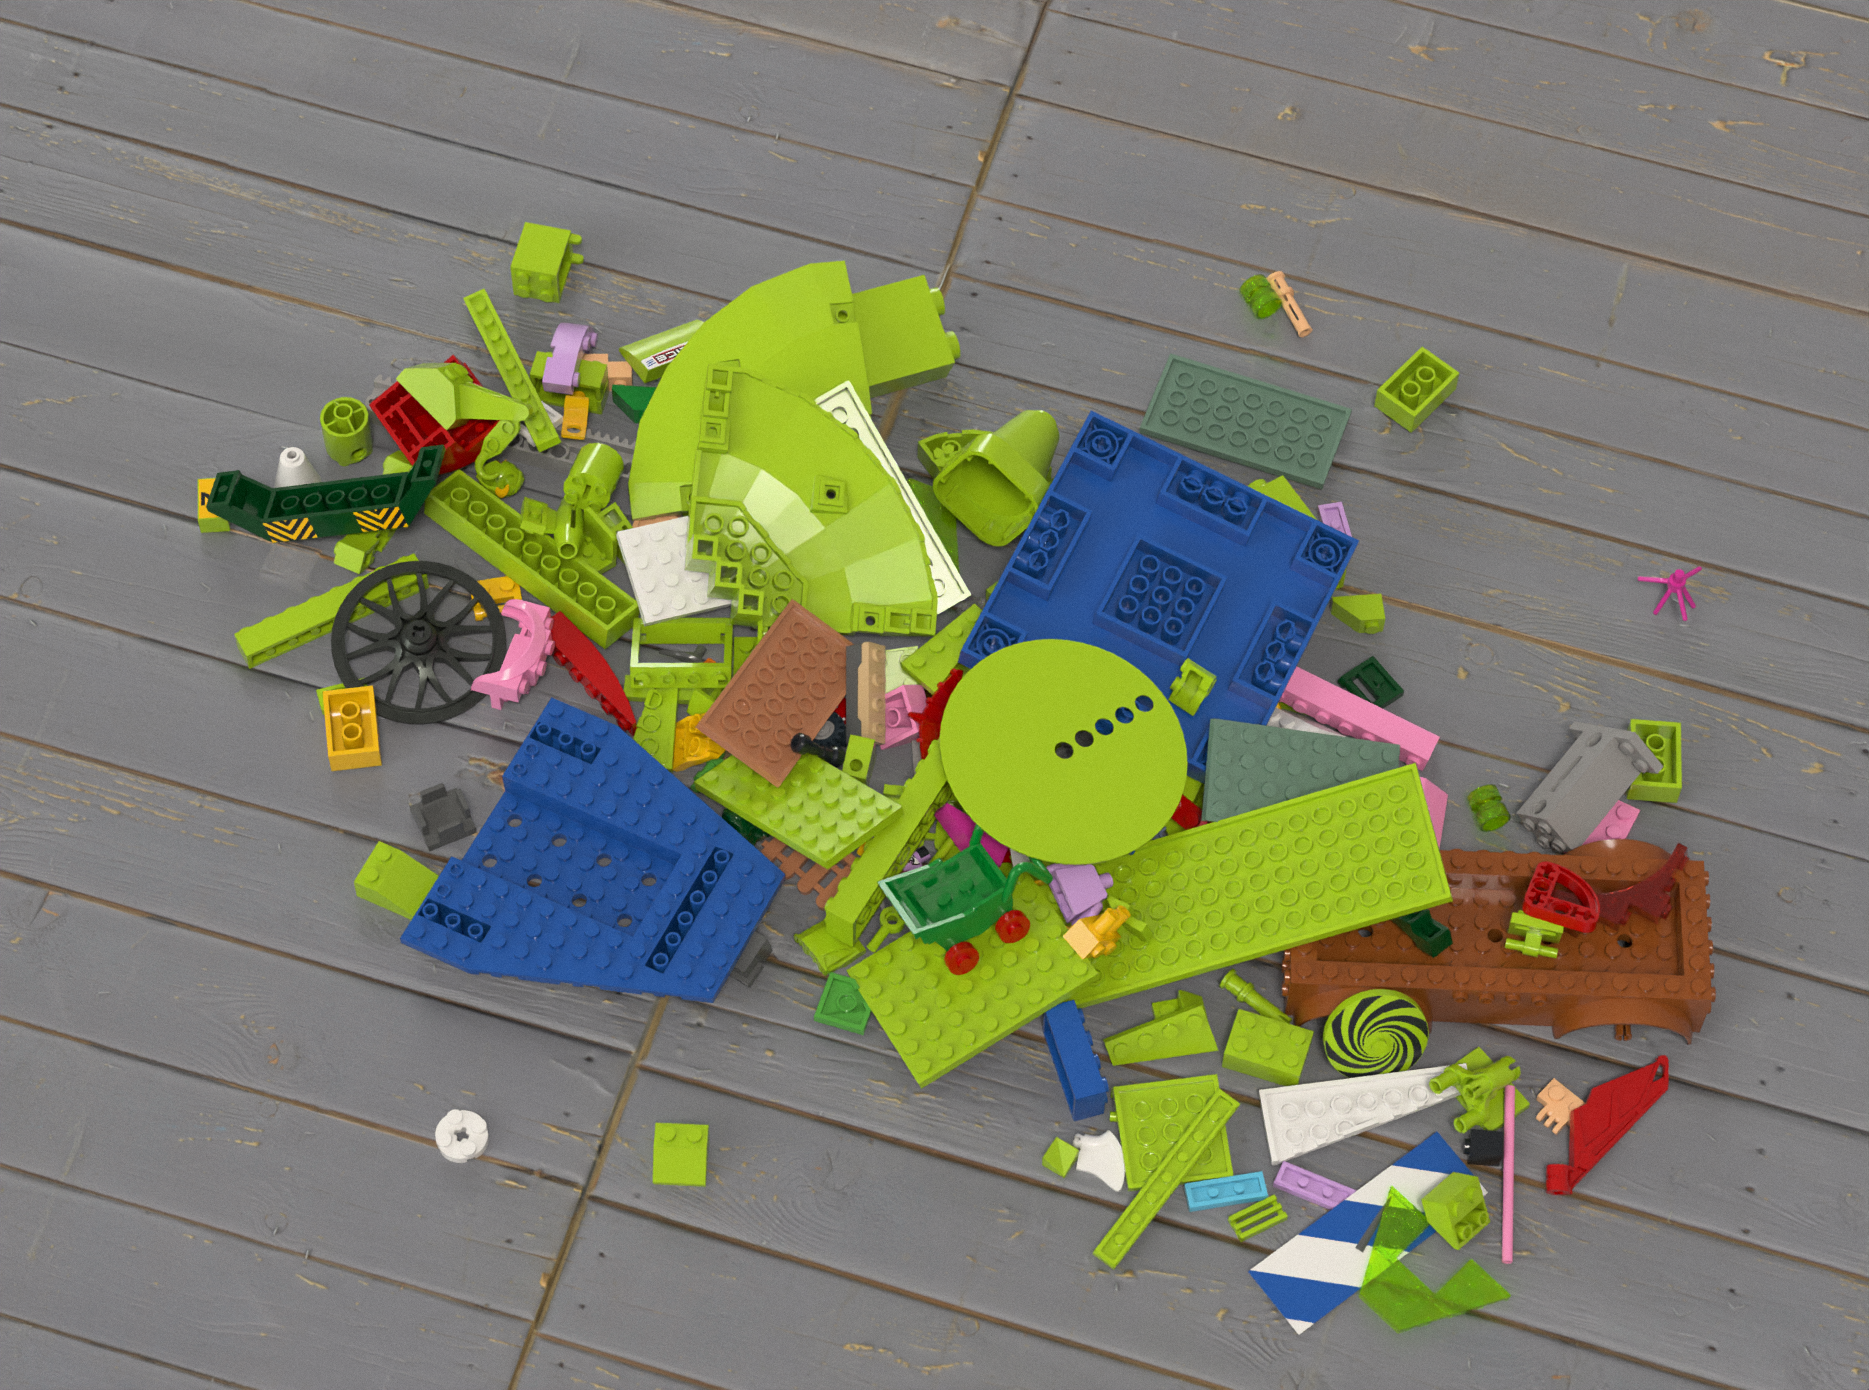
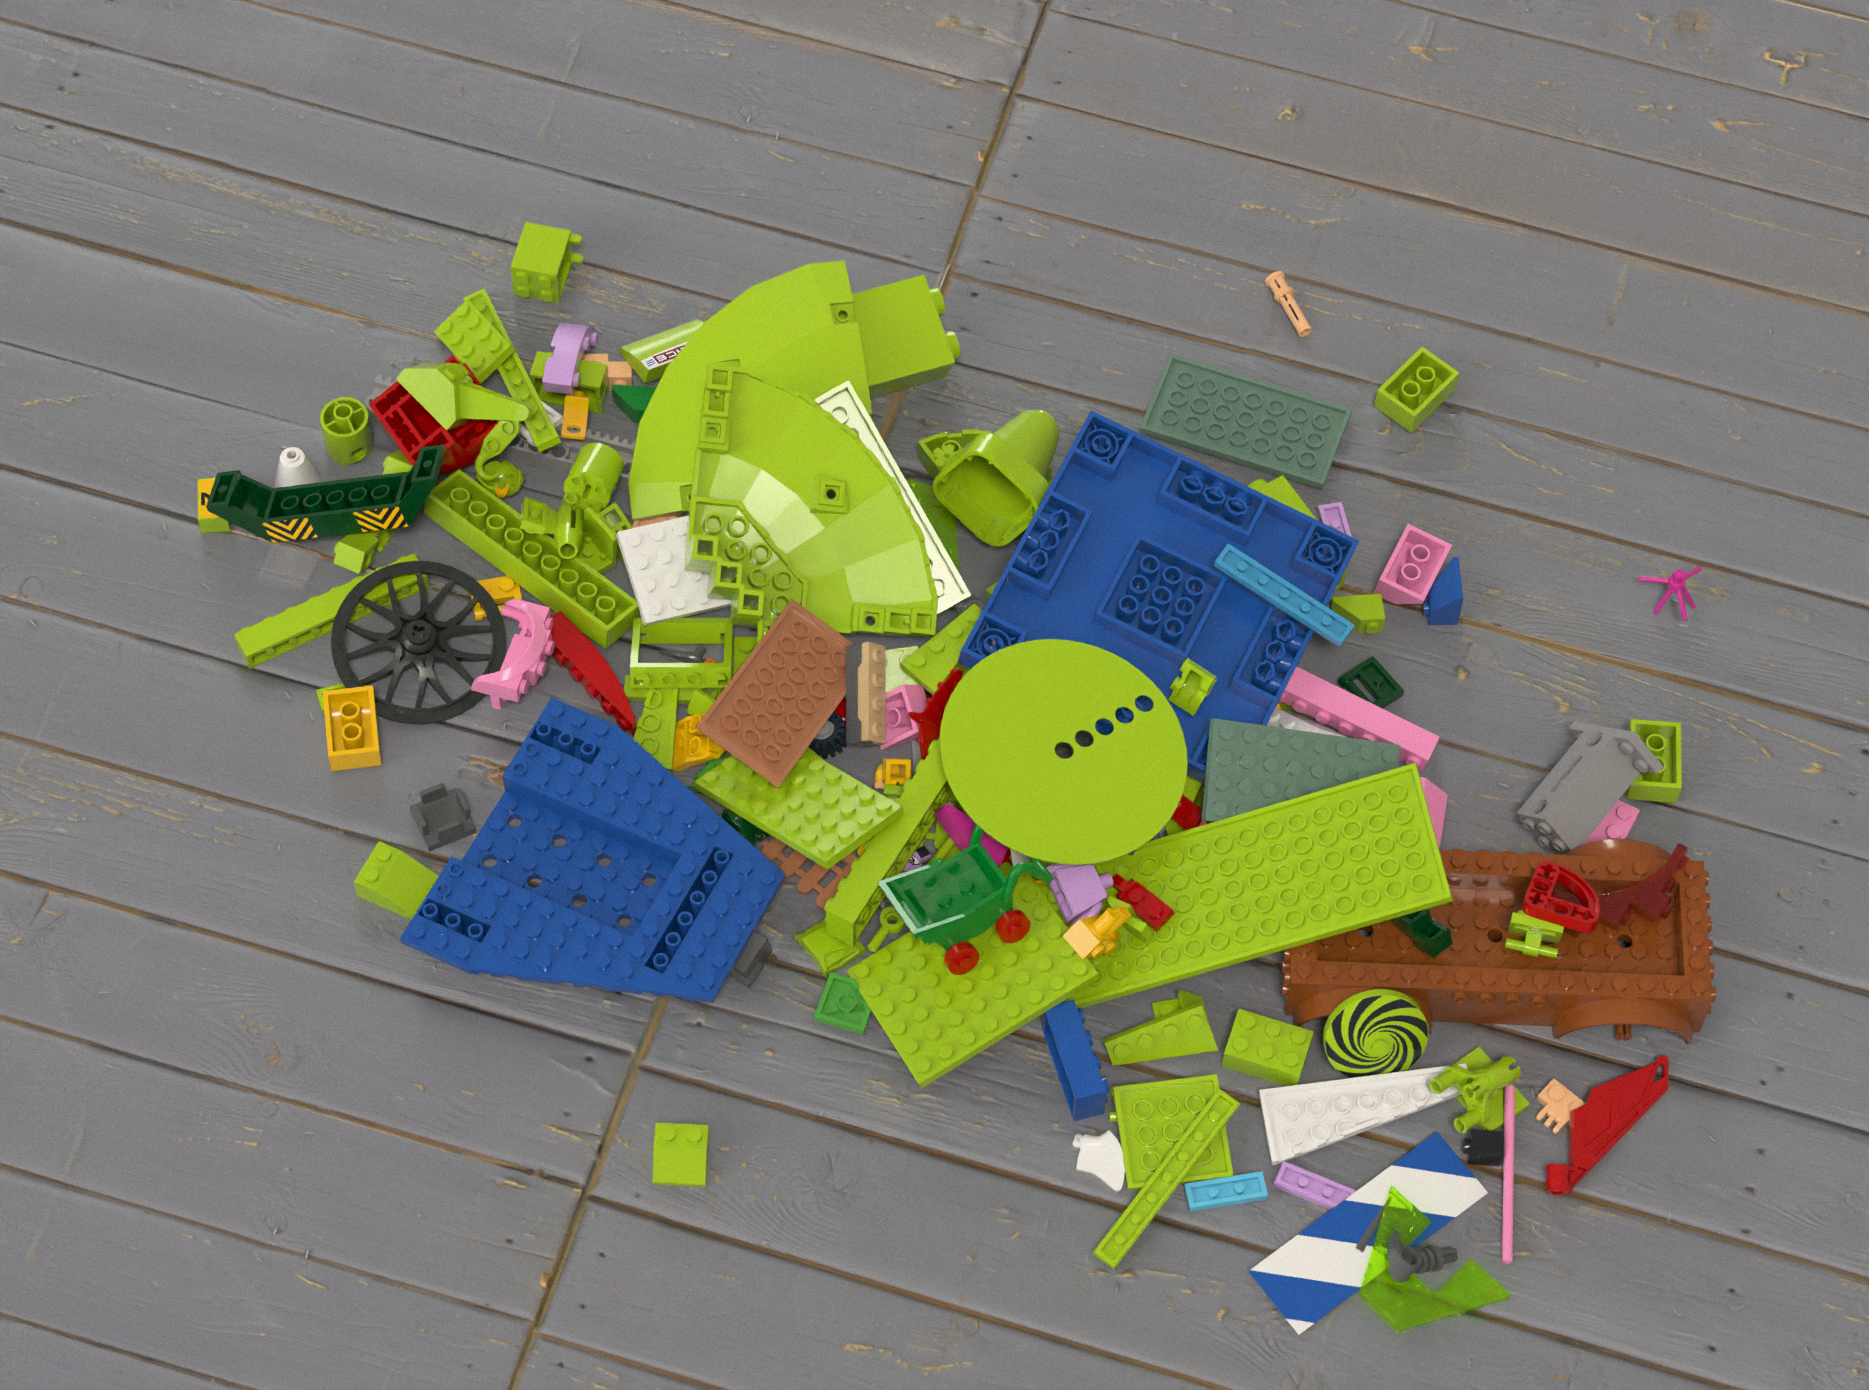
(458, 1122): white plate -> none
(474, 340): none -> lime plate
(803, 744): black piece -> none
(860, 758): lime torso -> none
(893, 772): none -> yellow piece
(1060, 1157): lime slope -> none
(1144, 903): none -> red hinge
(1246, 993): lime pin -> none
(1260, 296): clear neon green wheel -> none
(1277, 1208): lime tile -> none
(1283, 595): none -> dark azure plate
(1407, 1260): none -> dark grey piece
(1412, 567): none -> bright pink slope
(1445, 597): none -> blue slope
(1457, 1209): lime slope -> none
(1489, 811): clear neon green wheel -> none

